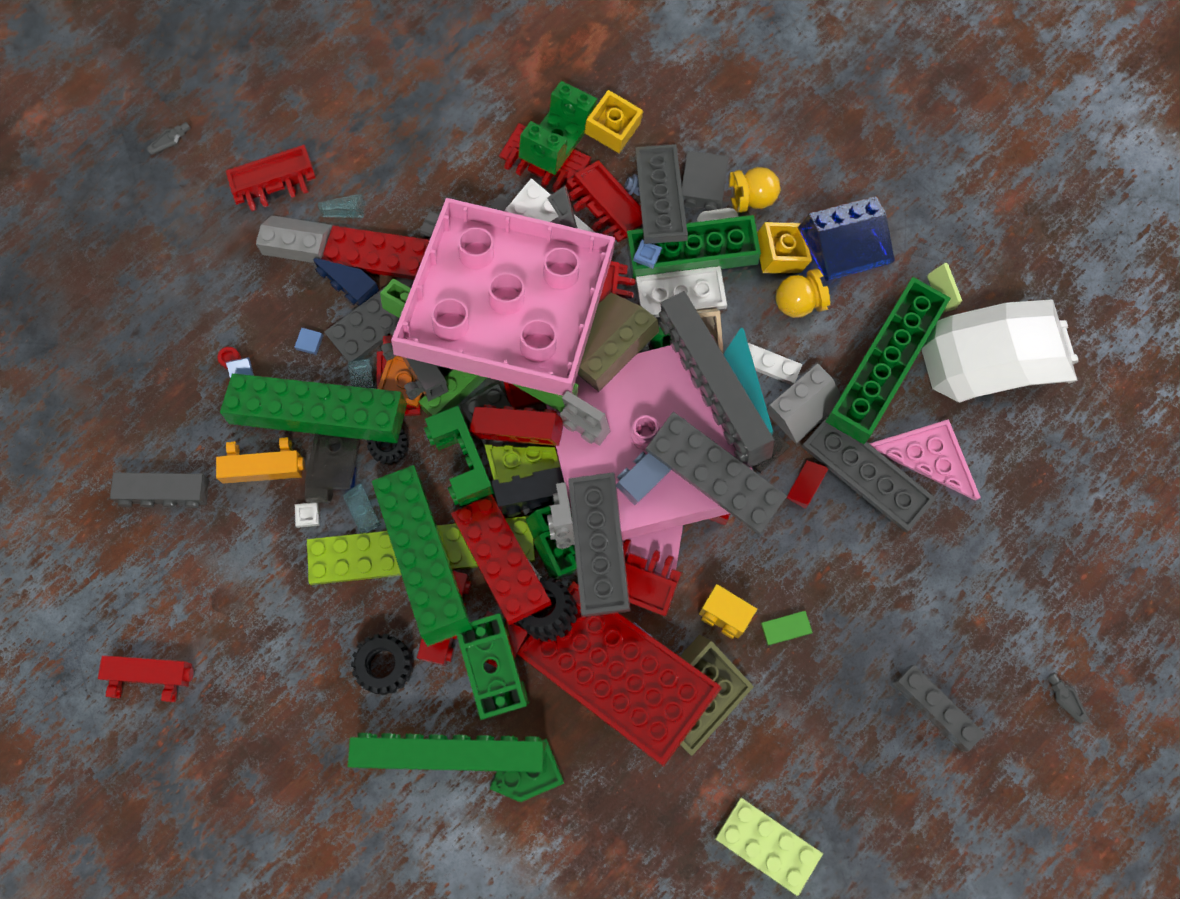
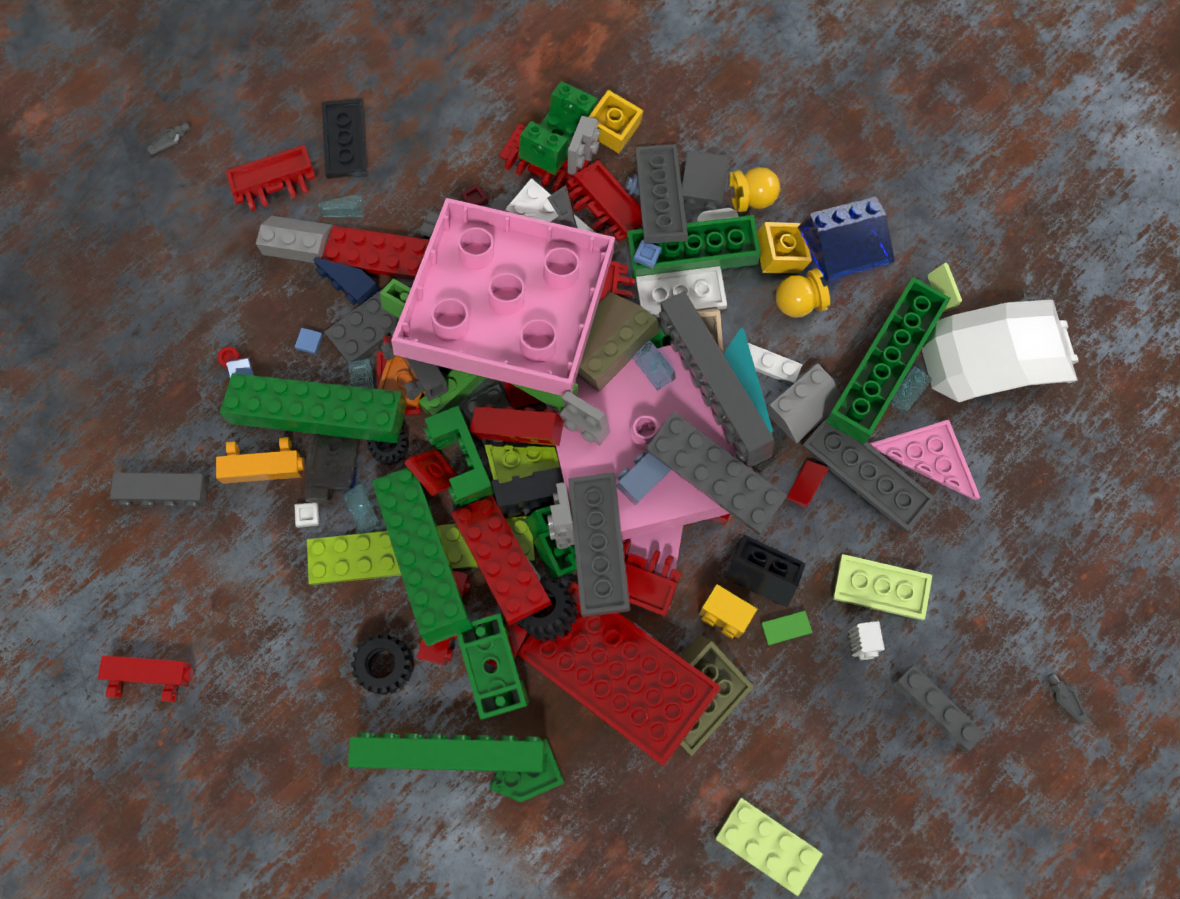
(344, 138): none -> black tile
(431, 471): none -> red tile
(475, 196): none -> dark red tile
(583, 144): none -> light grey plate
(654, 365): none -> clear light blue slope
(765, 571): none -> black slope
(866, 640): none -> white brick
(882, 587): none -> yellowish green plate
(910, 389): none -> clear light blue tile

